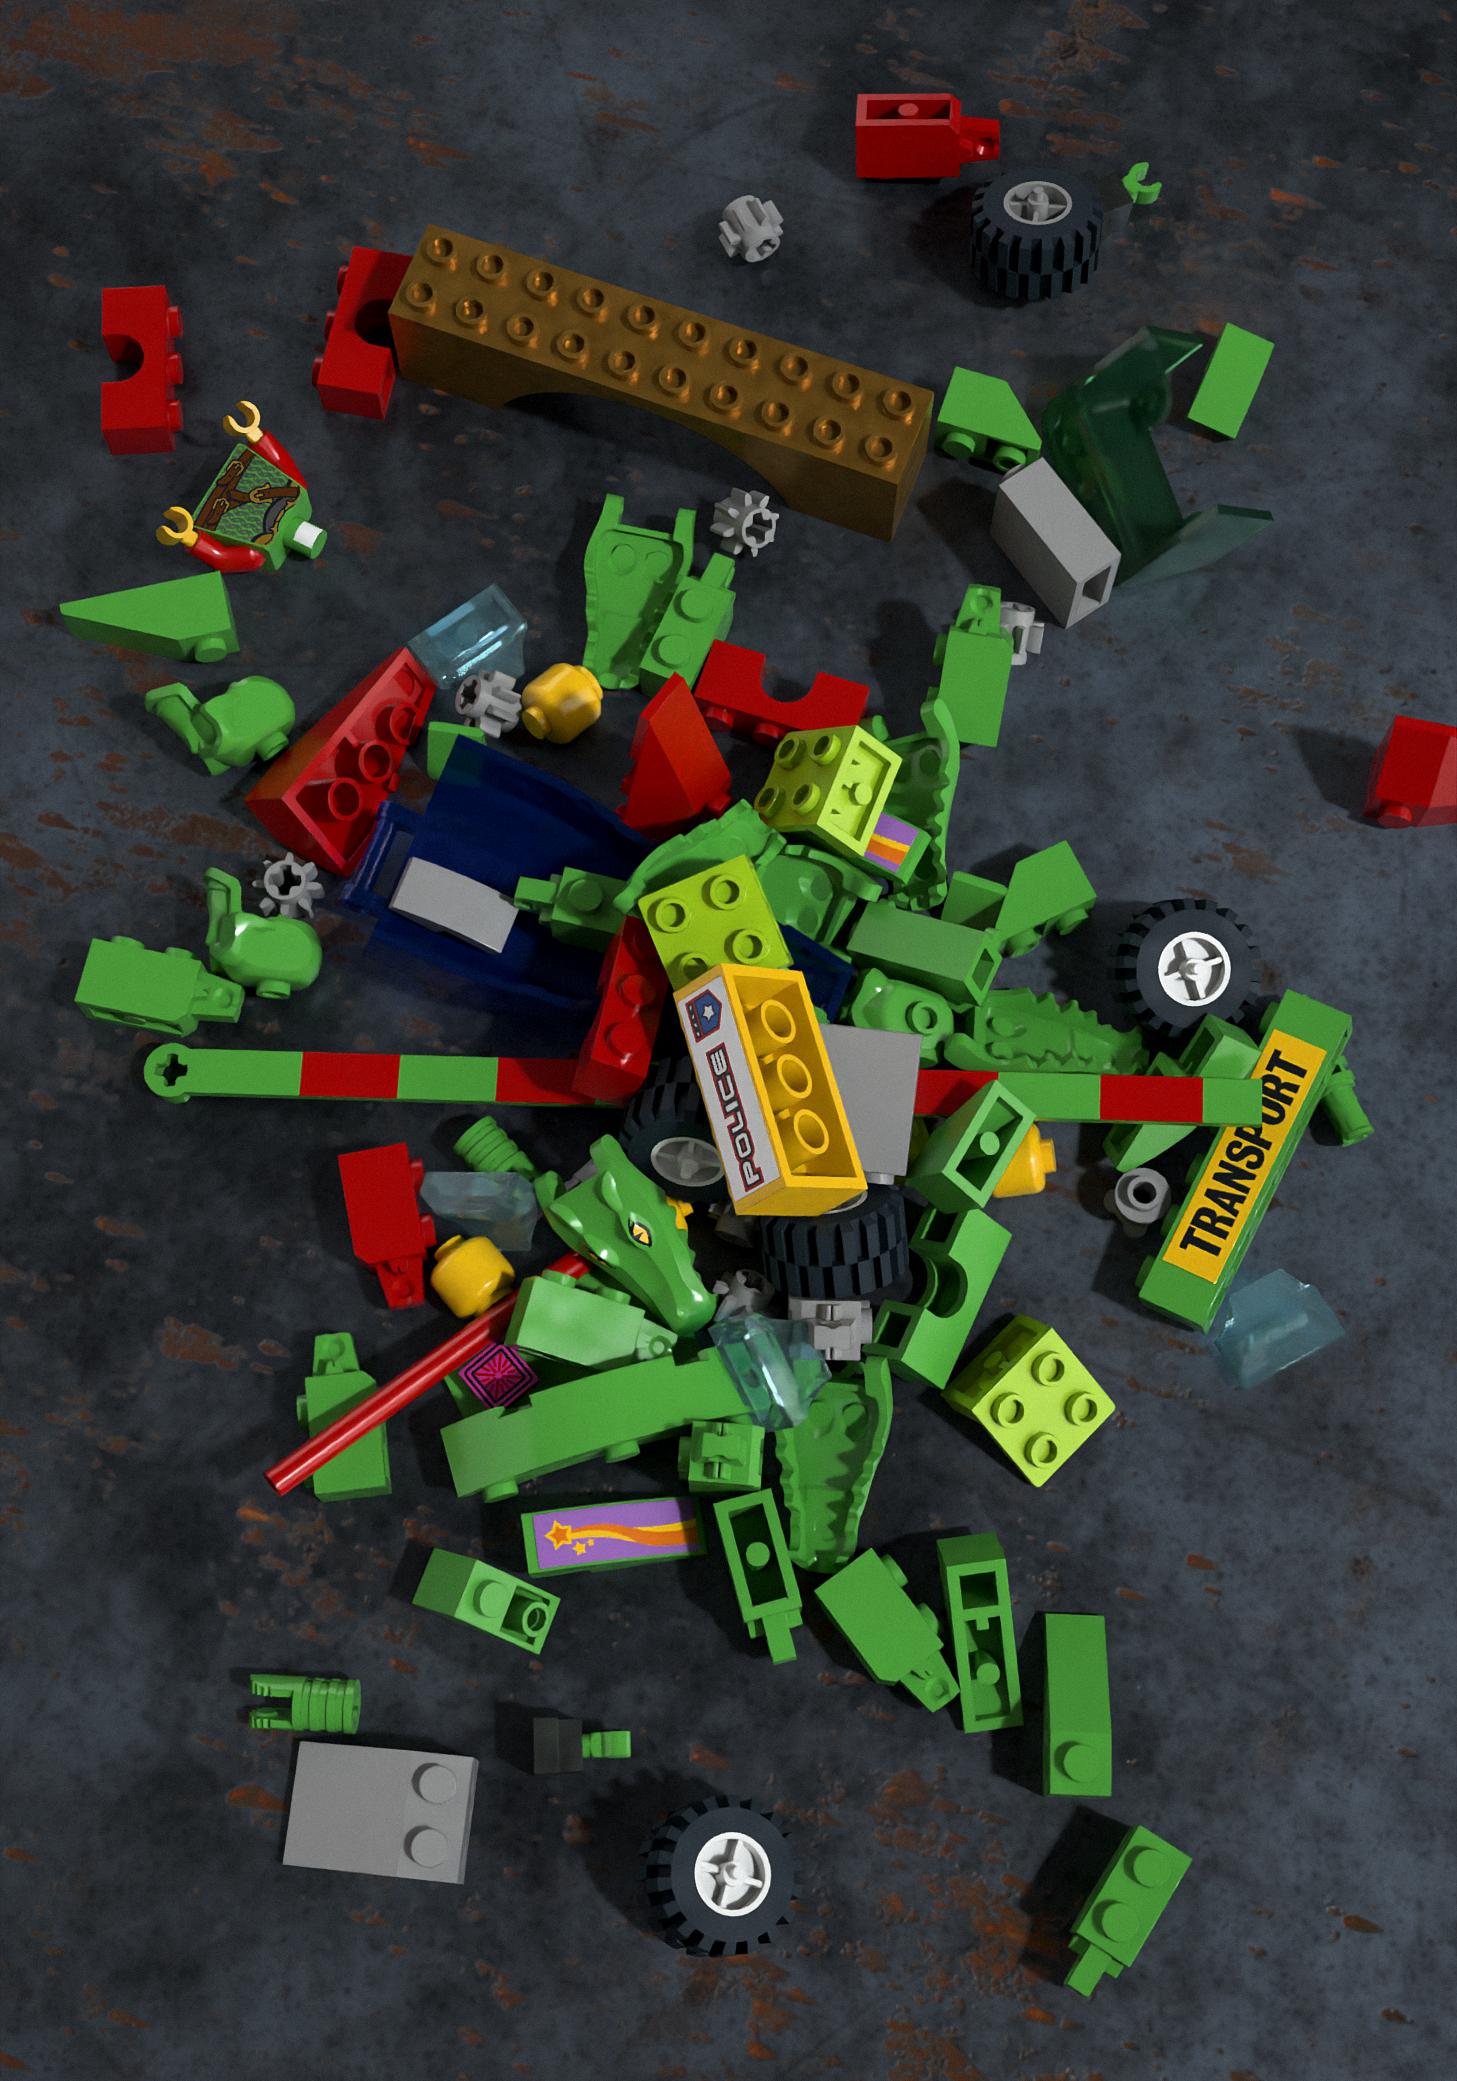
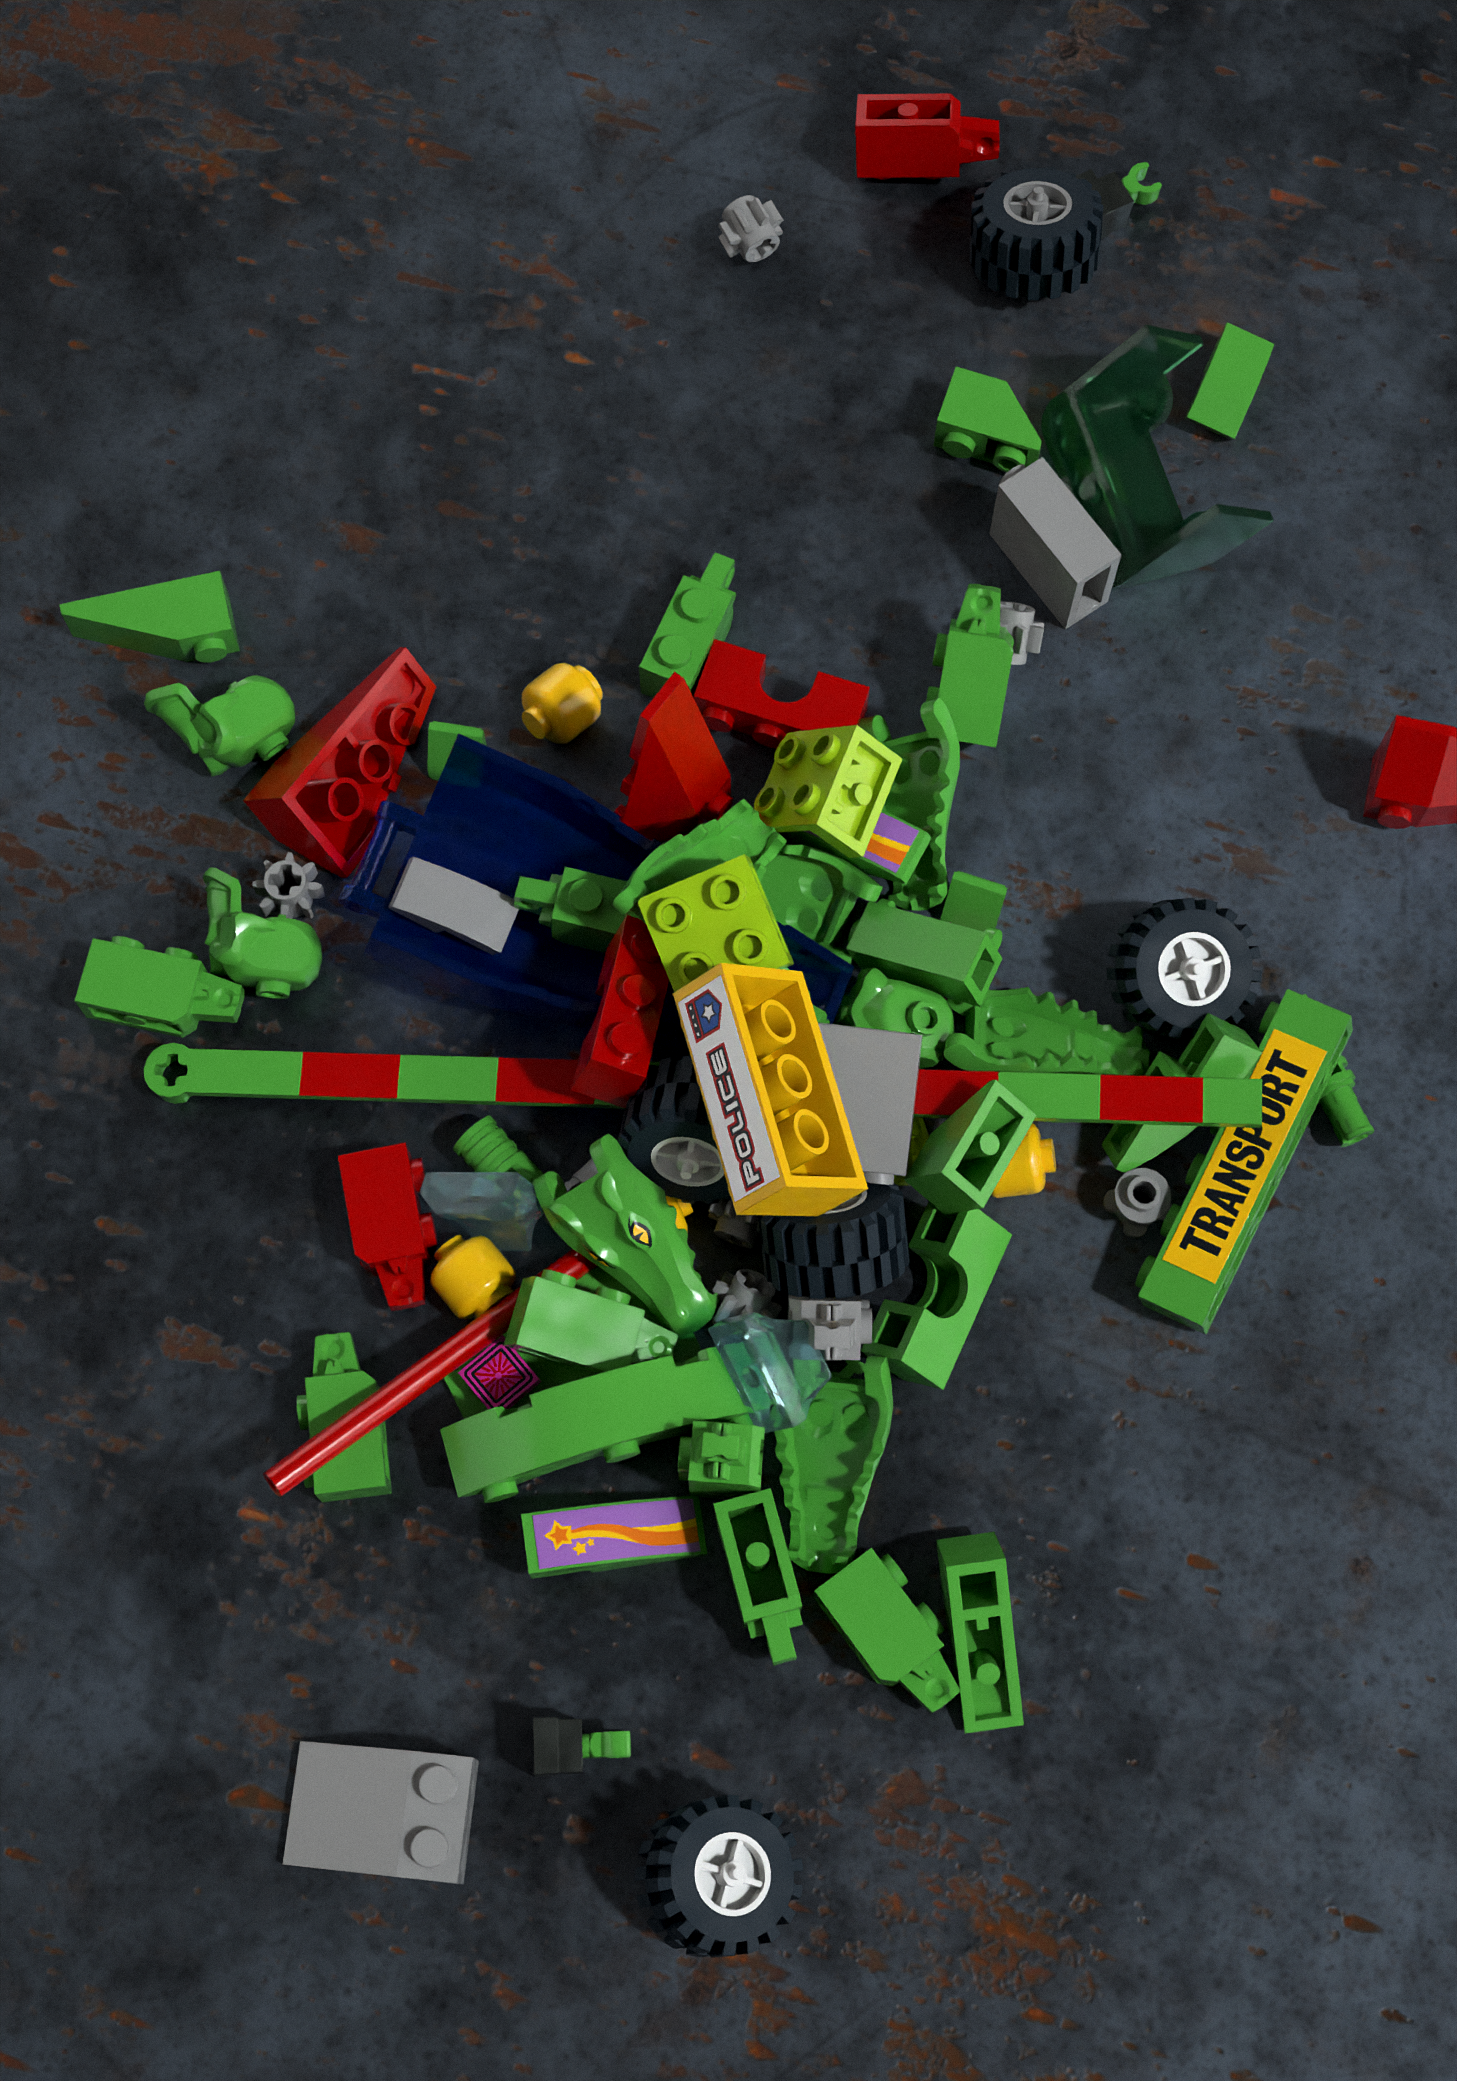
(142, 411): red arch -> none
(252, 508): torso -> none
(315, 1703): bright green hinge -> none
(353, 373): red arch -> none
(474, 637): clear light blue slope -> none
(486, 1600): bright green slope -> none
(489, 702): light grey gear -> none
(513, 326): pearl gold arch -> none
(629, 588): bright green animal -> none
(744, 522): light grey gear -> none
(1030, 1397): lime bracket -> none
(1043, 897): bright green slope -> none
(1076, 1708): bright green slope -> none
(1123, 1907): bright green hinge -> none
(1274, 1327): clear light blue slope -> none

